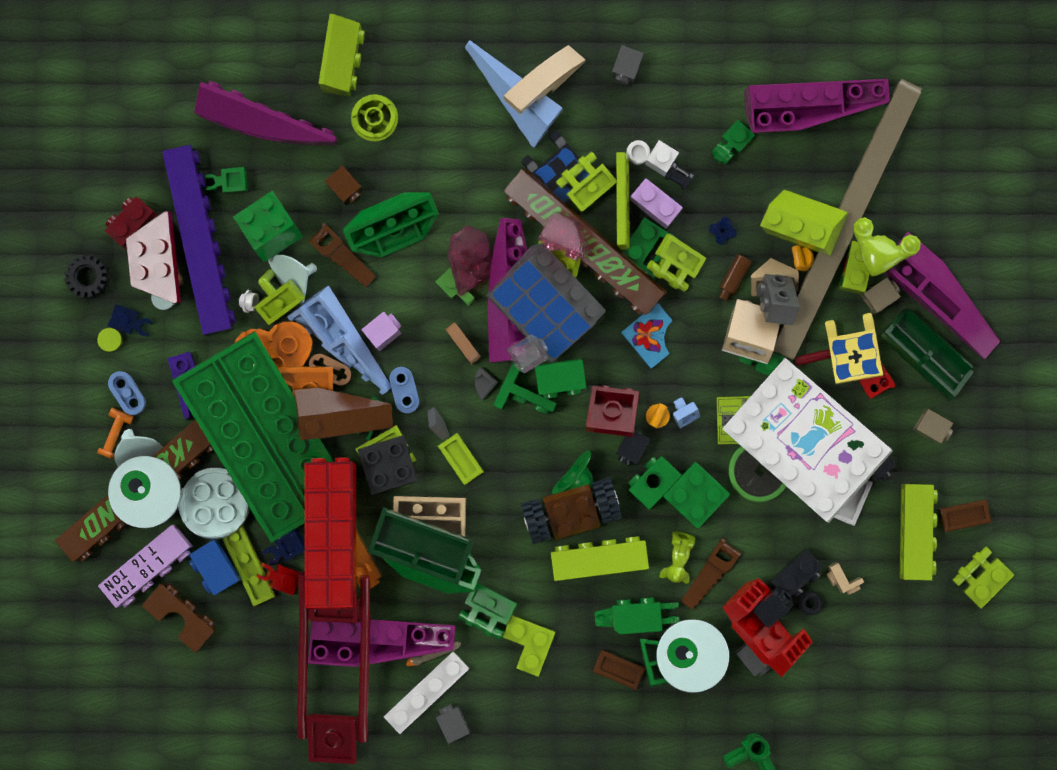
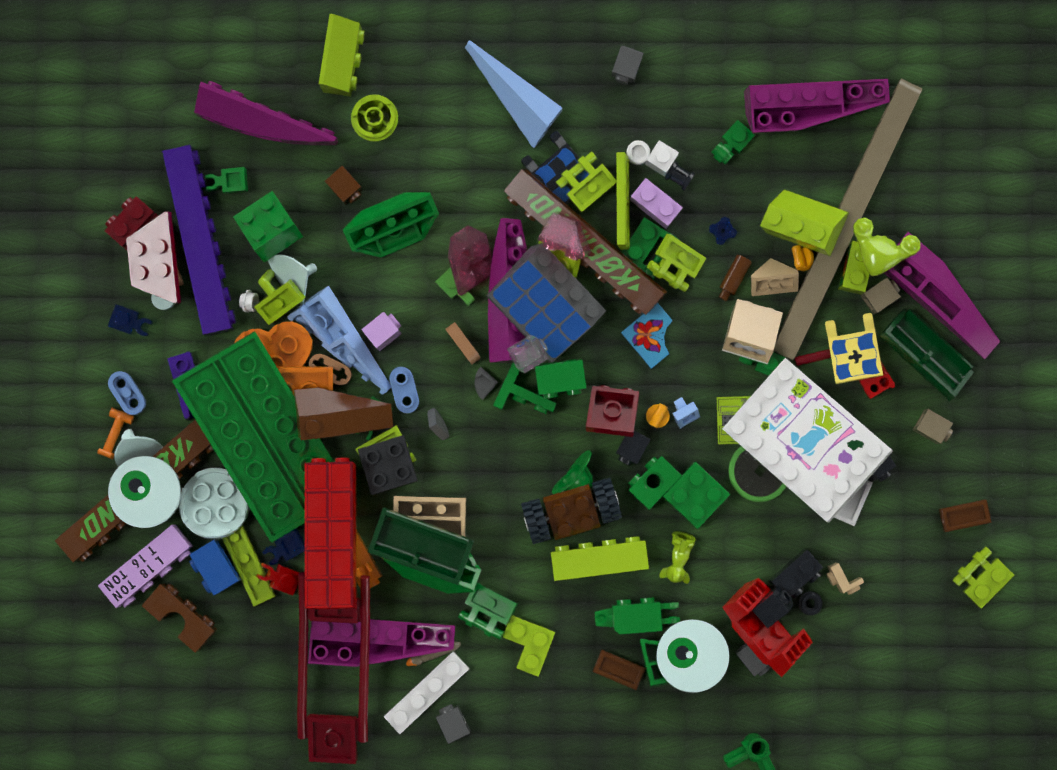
(77, 266): black tyre -> none
(109, 340): lime tile -> none
(342, 255): reddish brown piece -> none
(460, 459): lime tile -> none
(543, 79): tan slope -> none
(710, 573): reddish brown piece -> none
(778, 299): dark grey brick -> none
(917, 532): lime brick -> none

